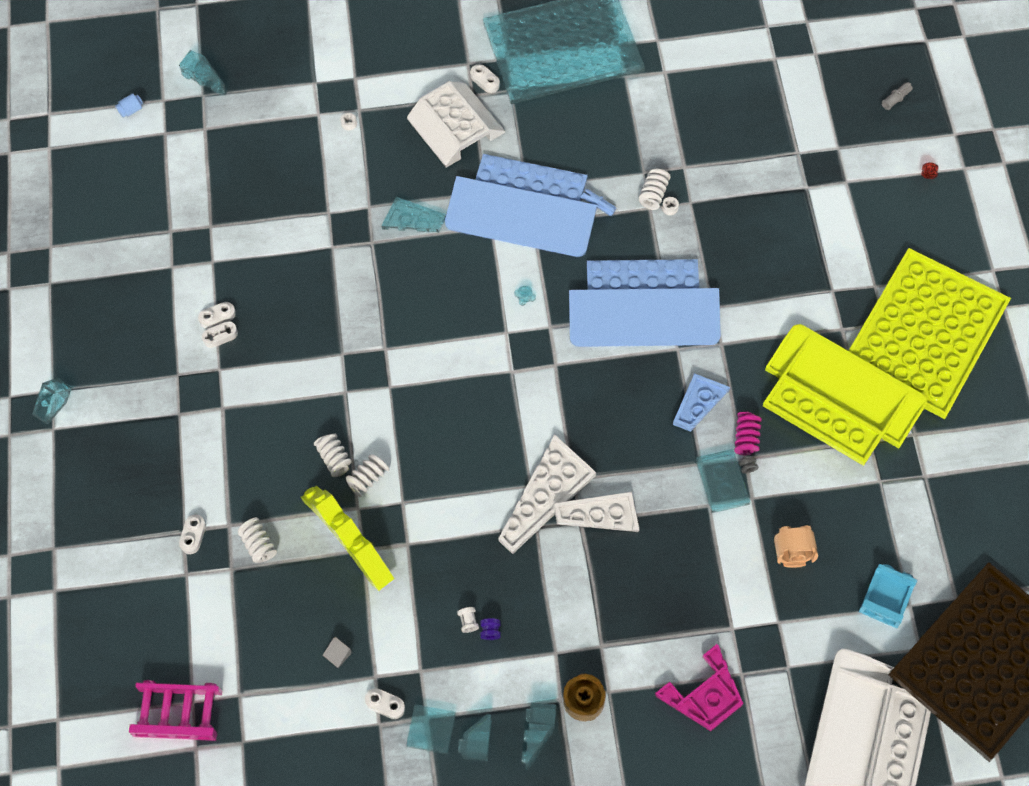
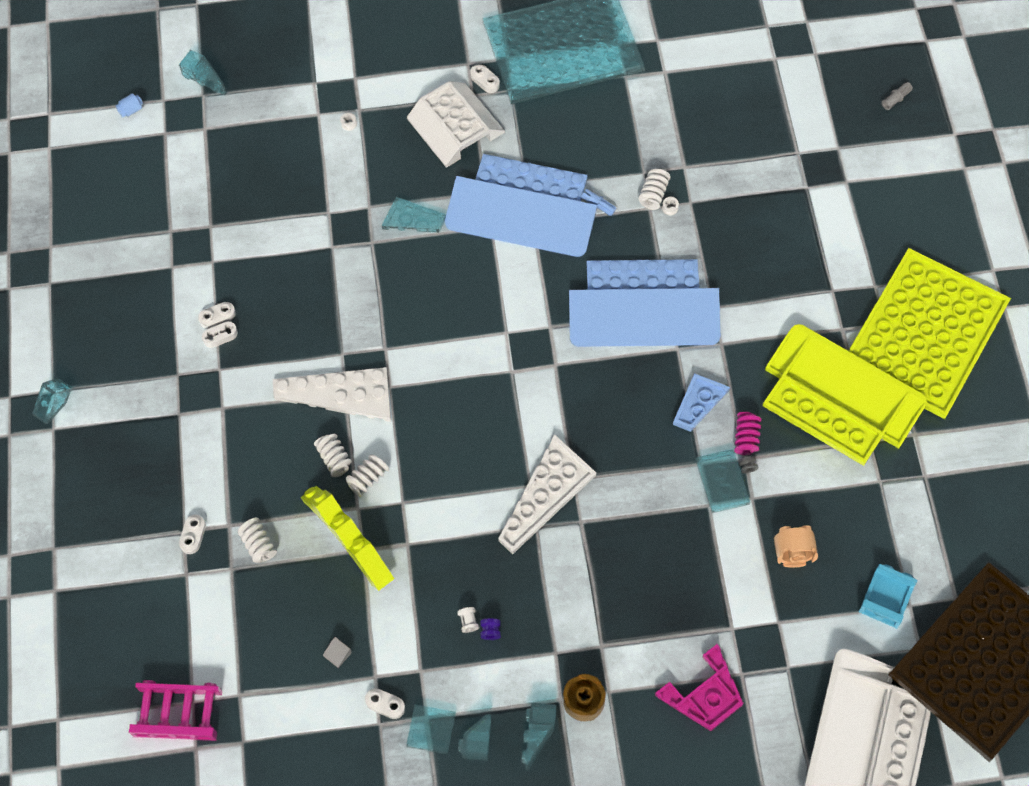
(345, 392): none -> white wing
(524, 290): clear light blue plate -> none
(602, 512): white wing -> none
(929, 170): clear red bush -> none

